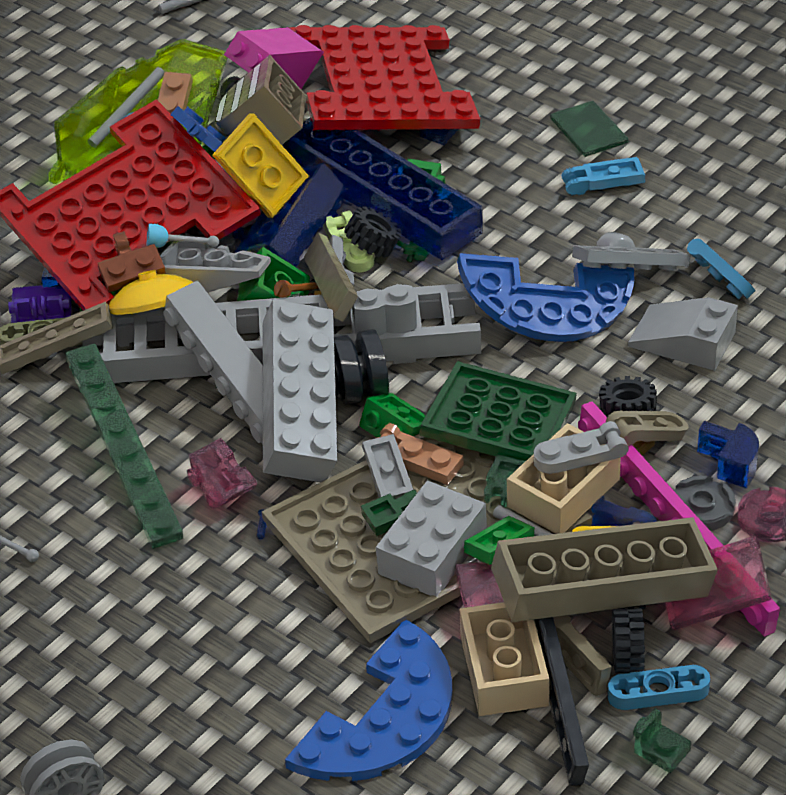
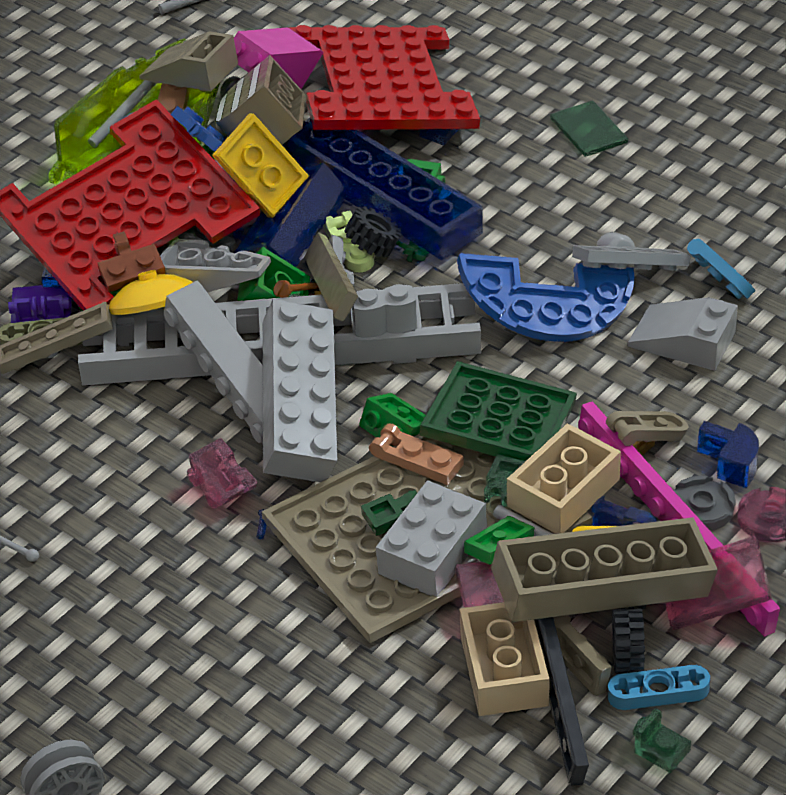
(124, 446): clear green plate -> none
(159, 236): hinge -> none
(195, 63): none -> dark tan slope
(360, 366): black wheel -> none
(387, 466): light grey hinge -> none
(396, 726): blue plate -> none
(580, 449): light grey plate -> none
(603, 175): dark azure hinge -> none
(627, 395): black tyre -> none

